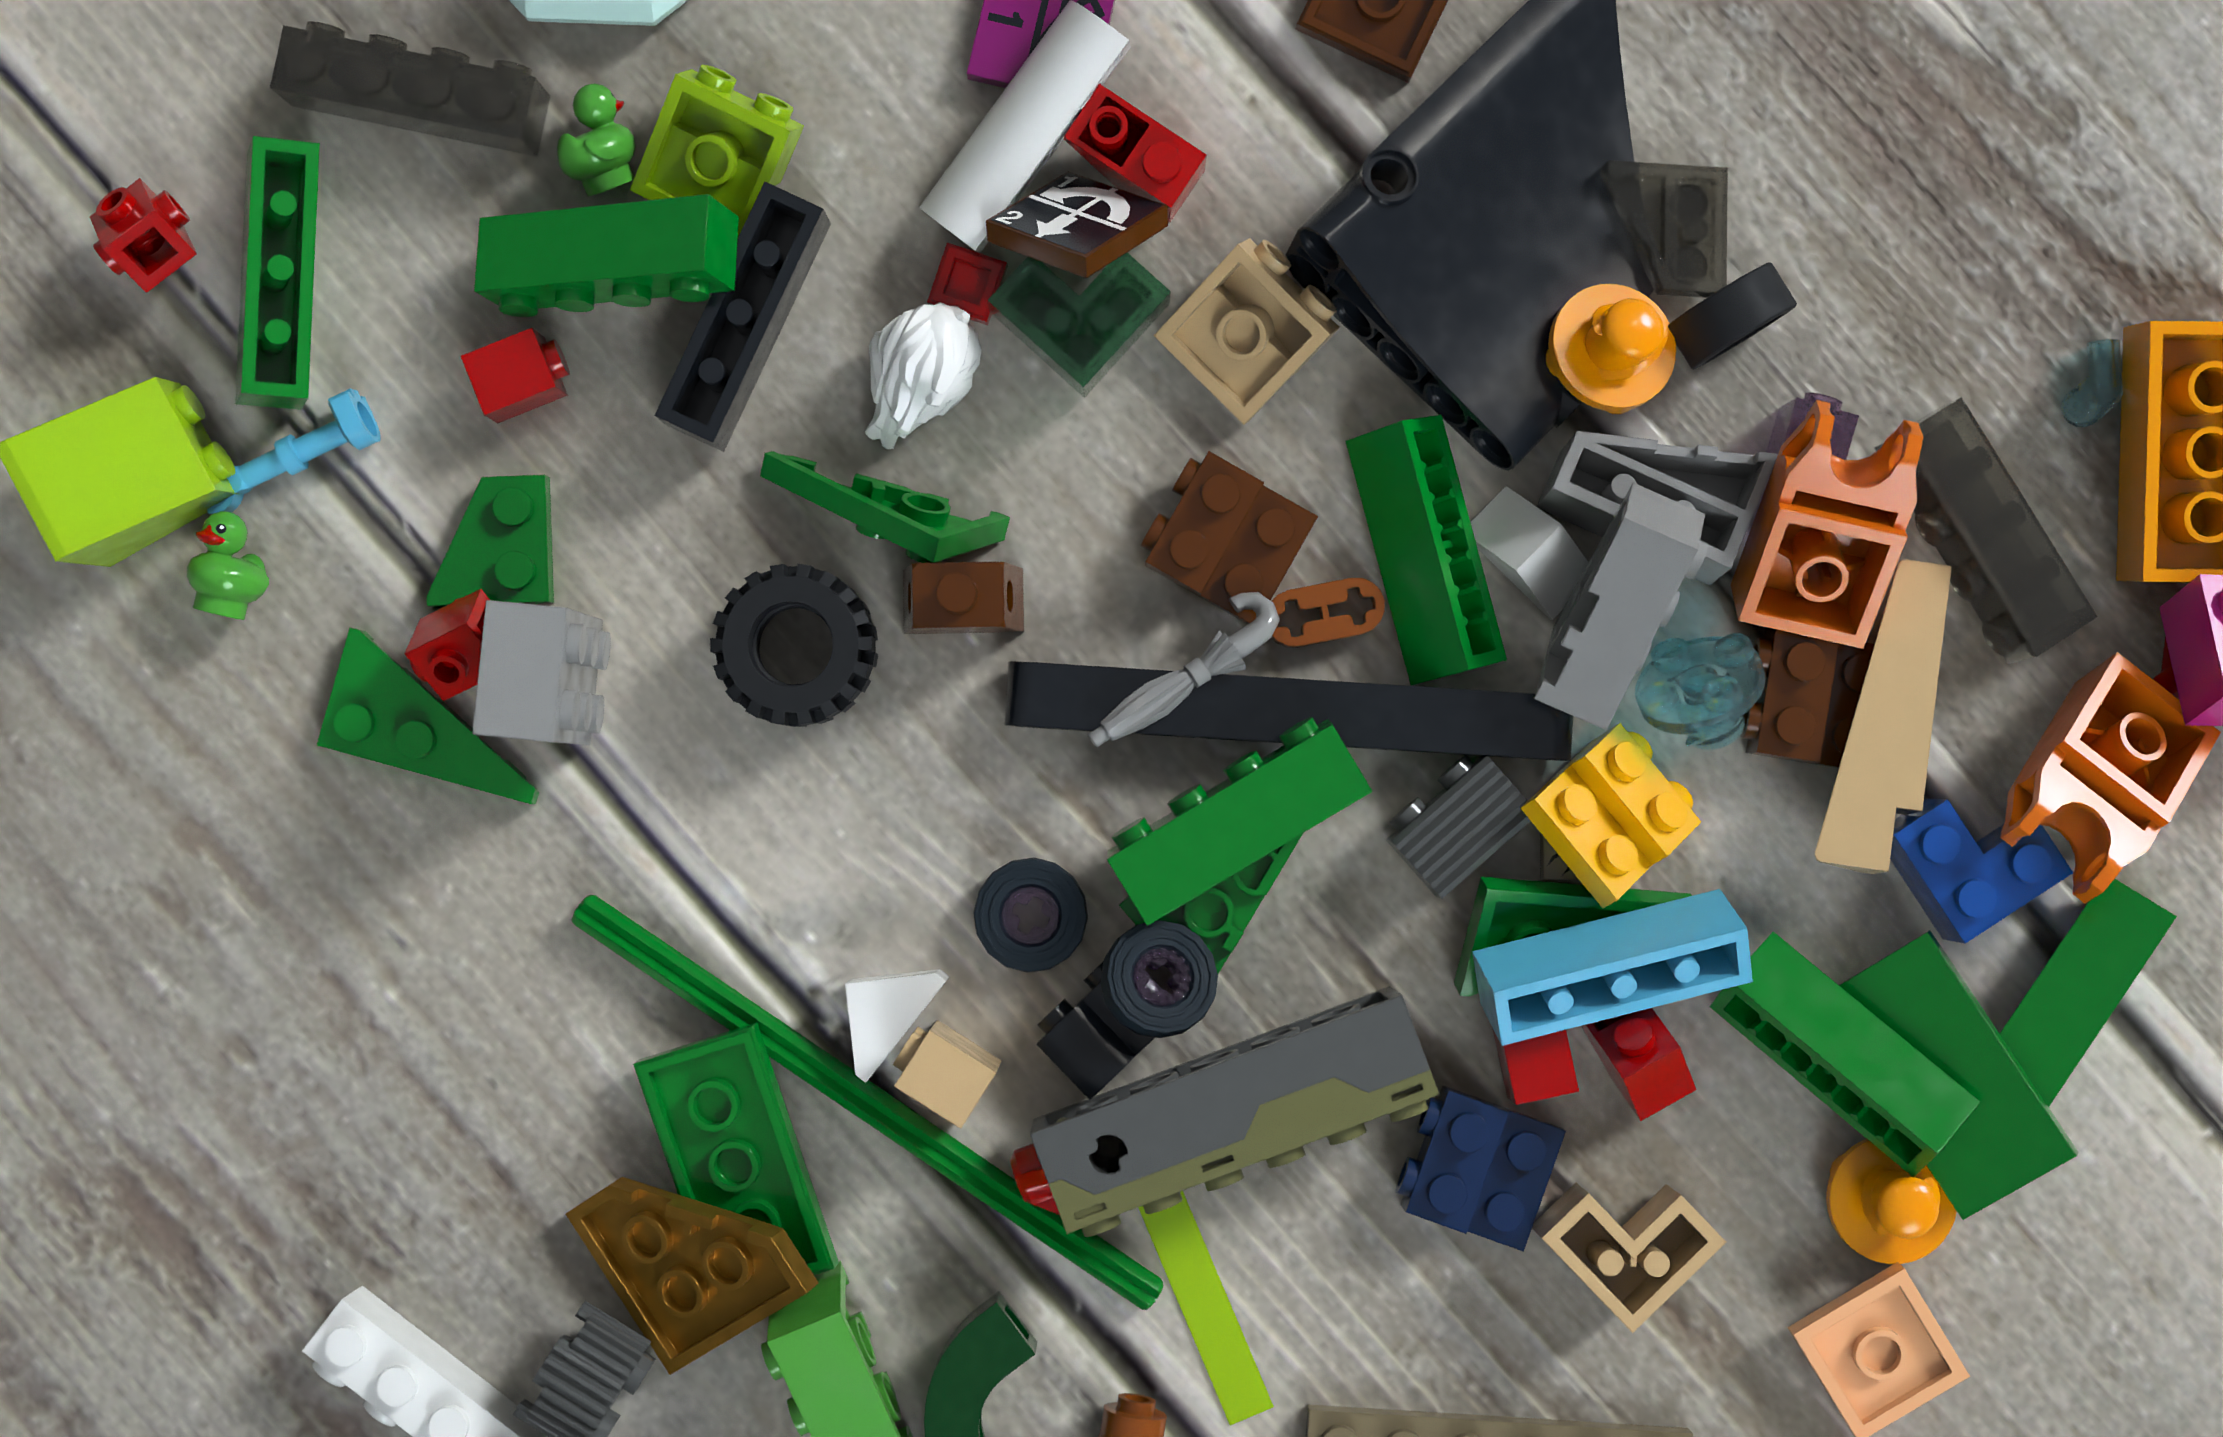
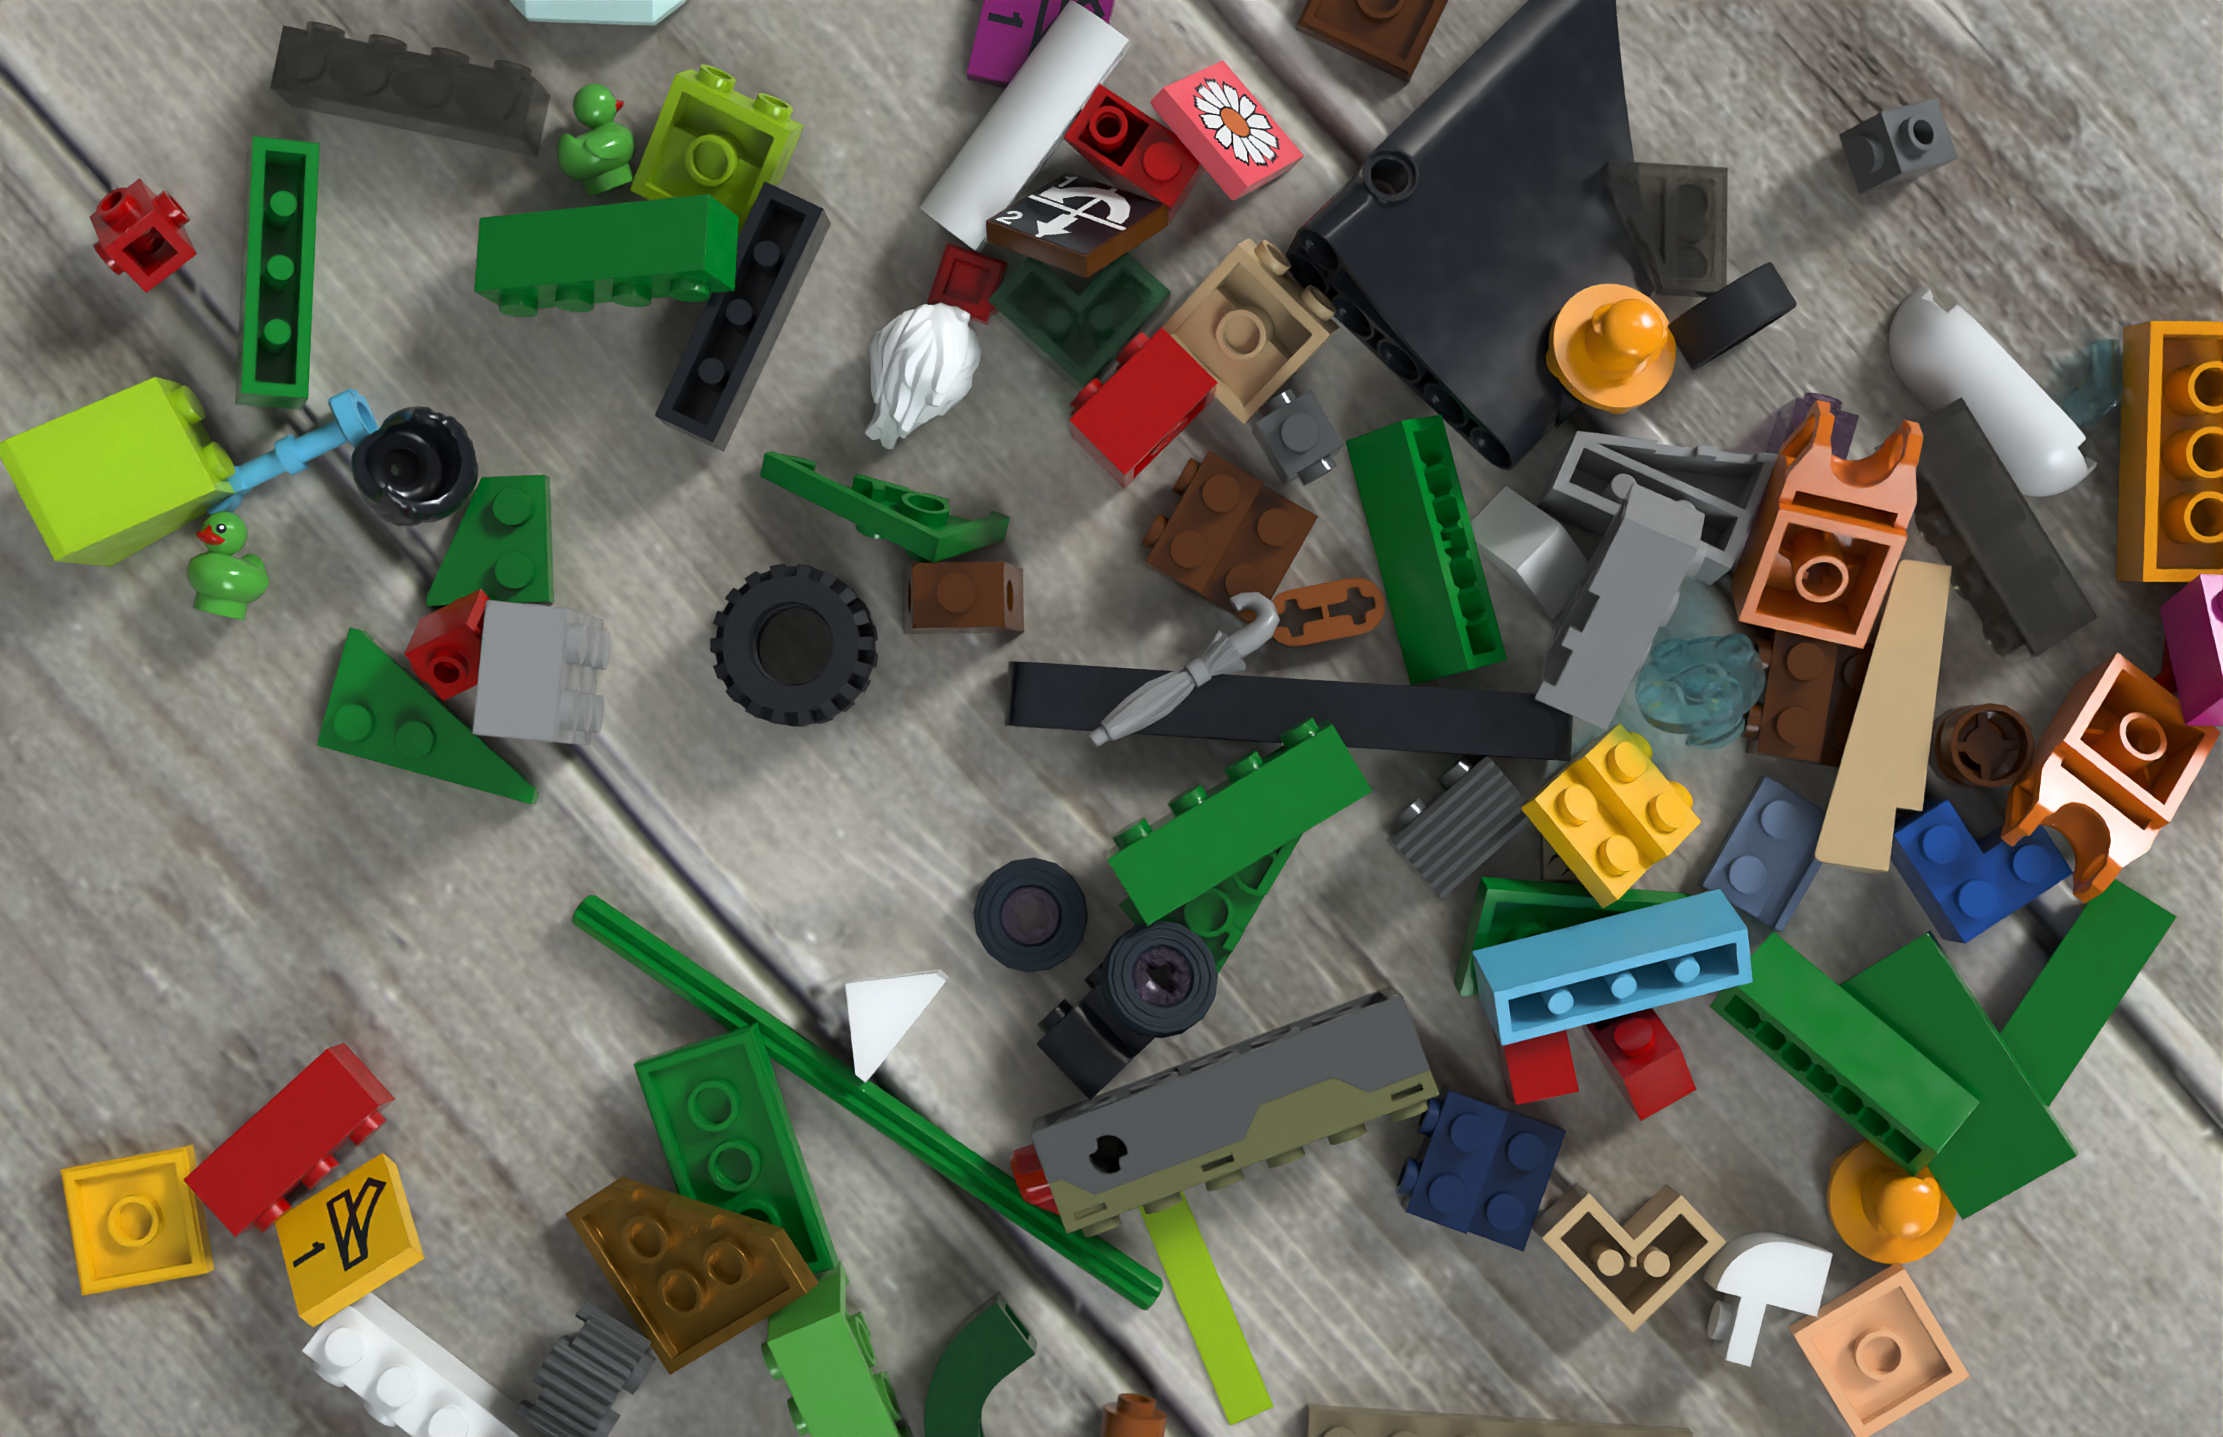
(136, 1220): none -> yellow tile
(291, 1141): none -> red brick
(348, 1240): none -> yellow tile
(433, 464): none -> black piece
(516, 374): red brick -> none
(945, 1071): tan brick -> none
(1141, 405): none -> red brick
(1226, 129): none -> coral tile
(1297, 437): none -> dark grey brick
(1759, 1272): none -> white brick
(1768, 854): none -> sand blue plate
(1898, 146): none -> dark grey brick
(1954, 357): none -> white brick
(1980, 746): none -> reddish brown wheel

